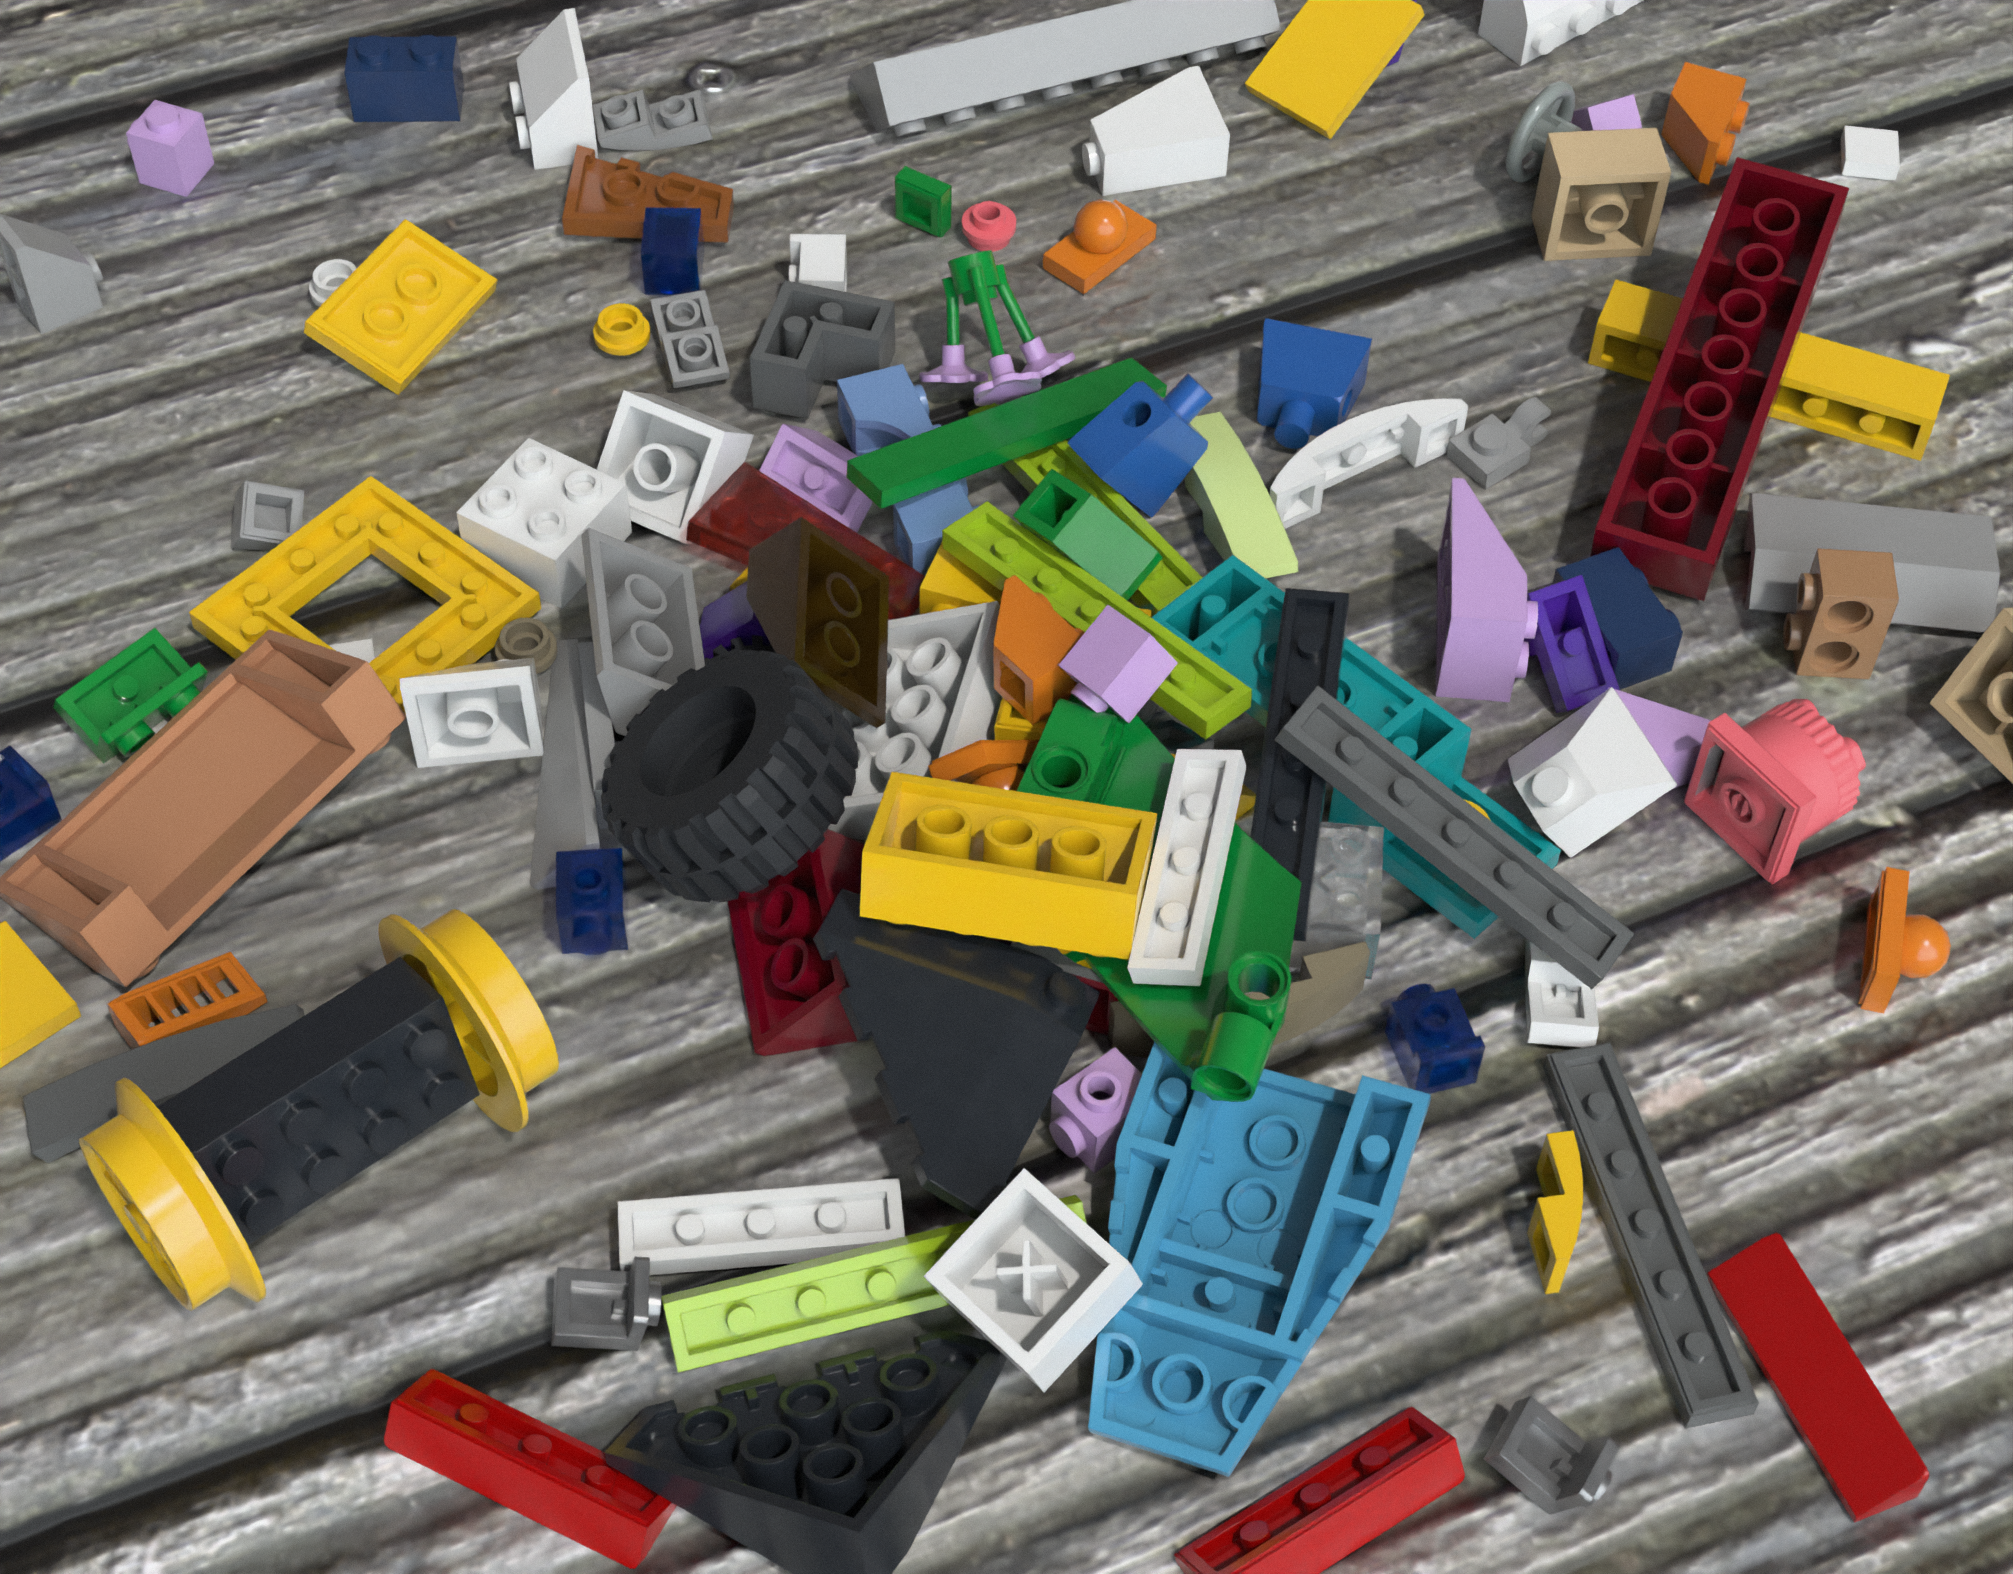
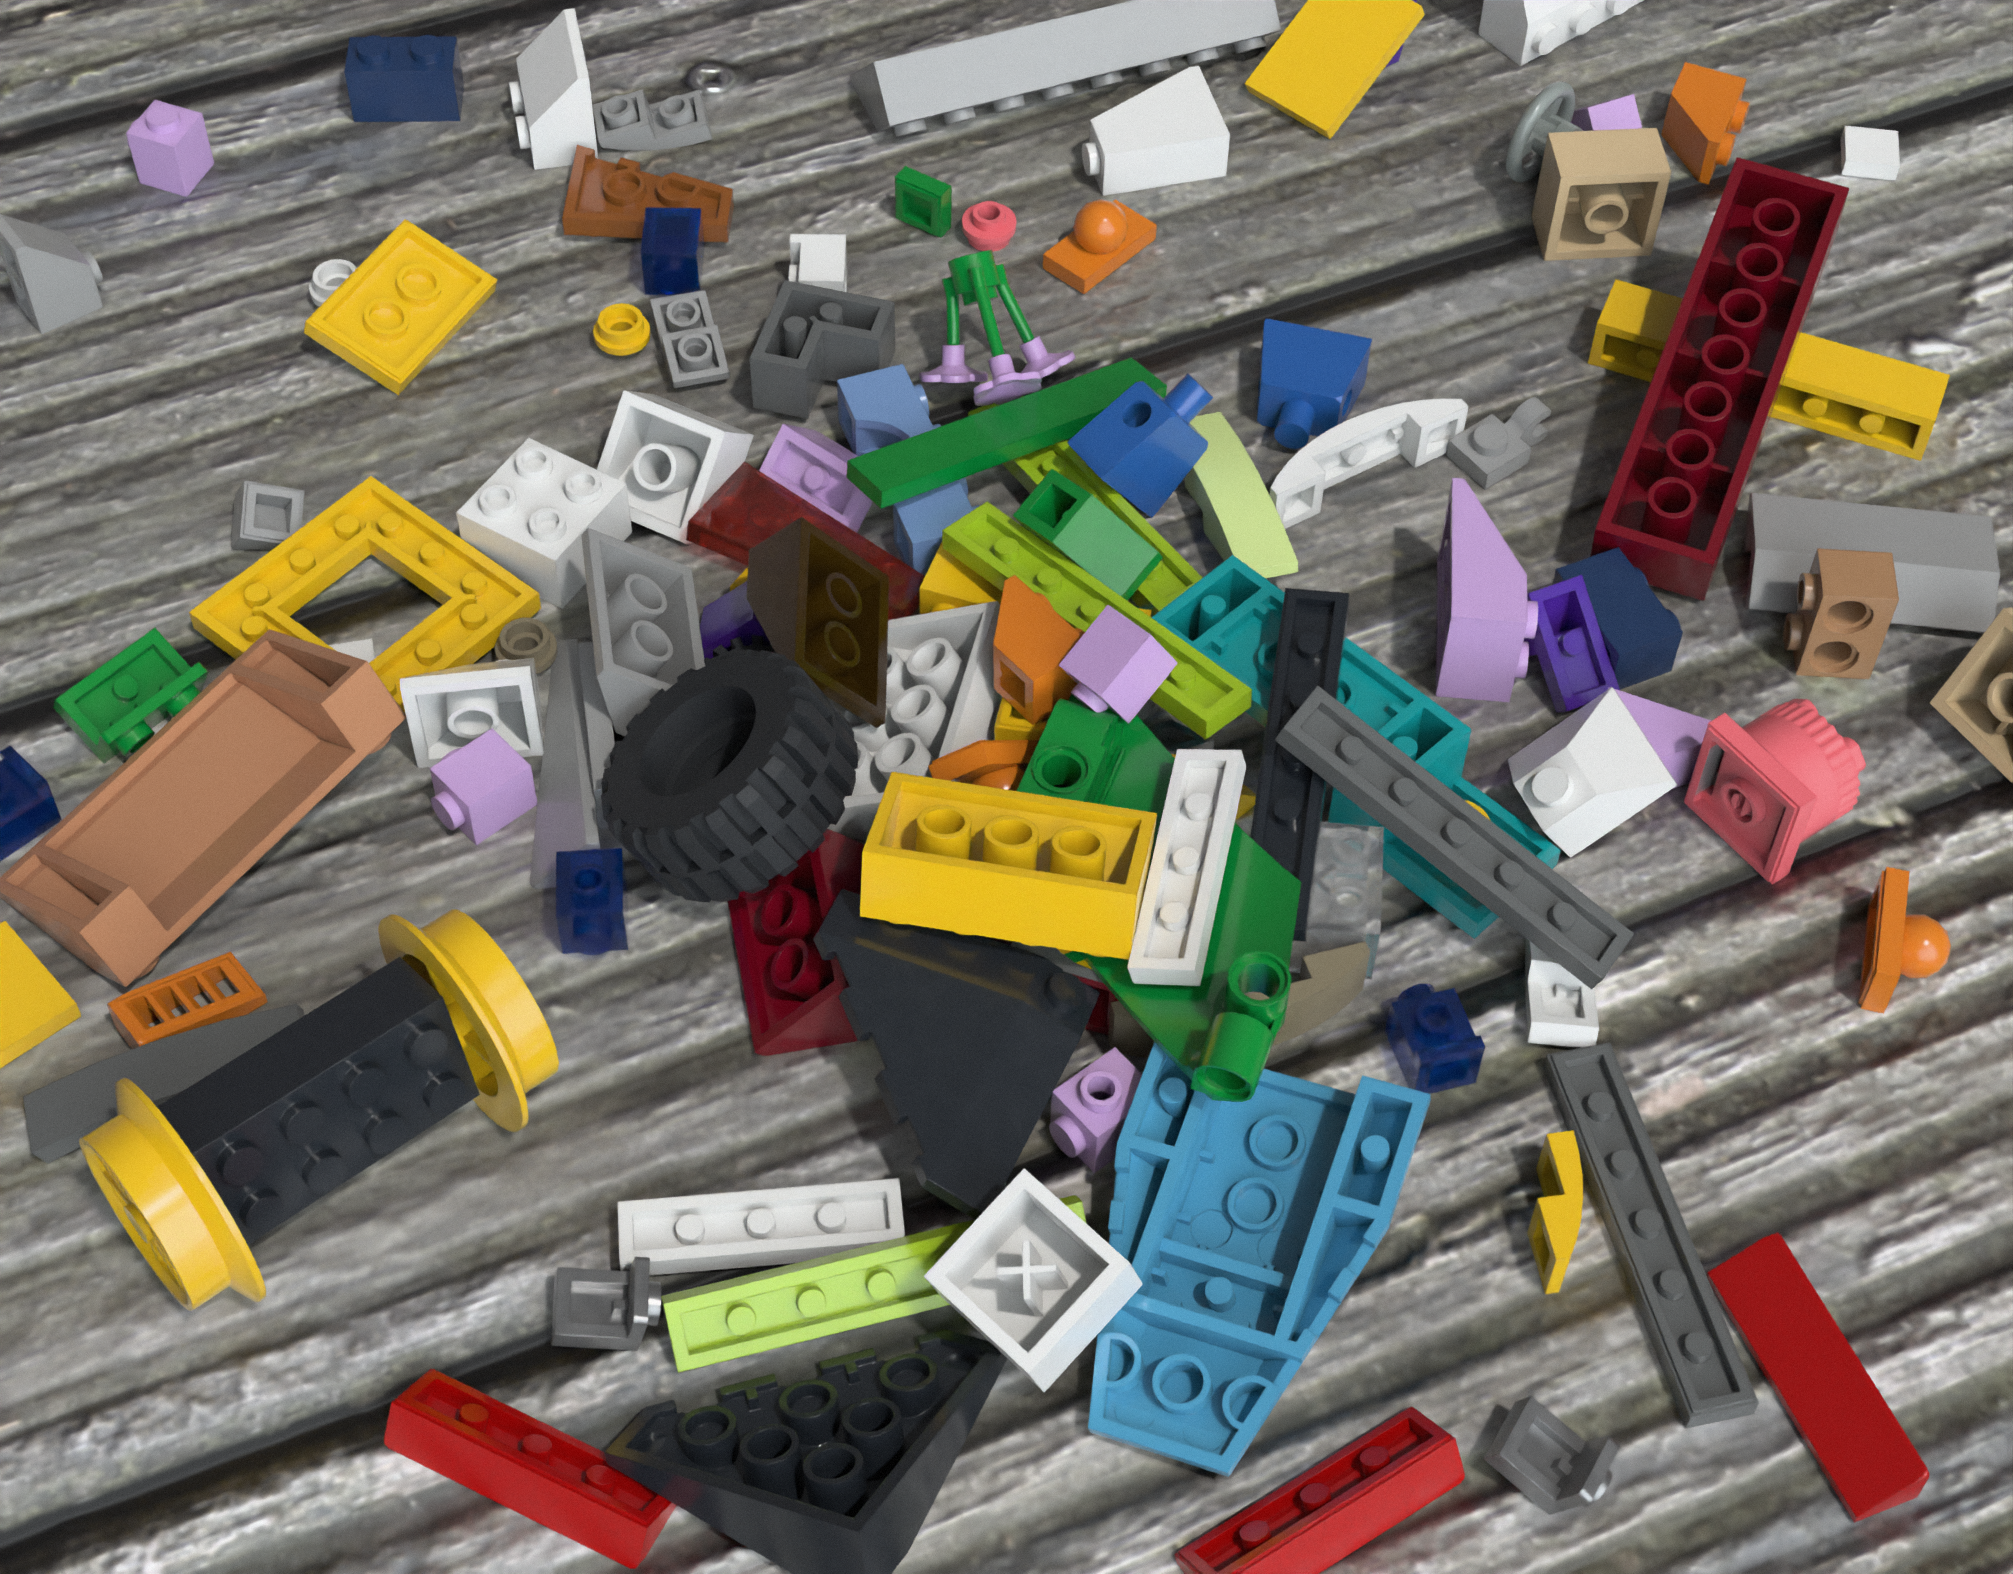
(482, 787): none -> lavender brick

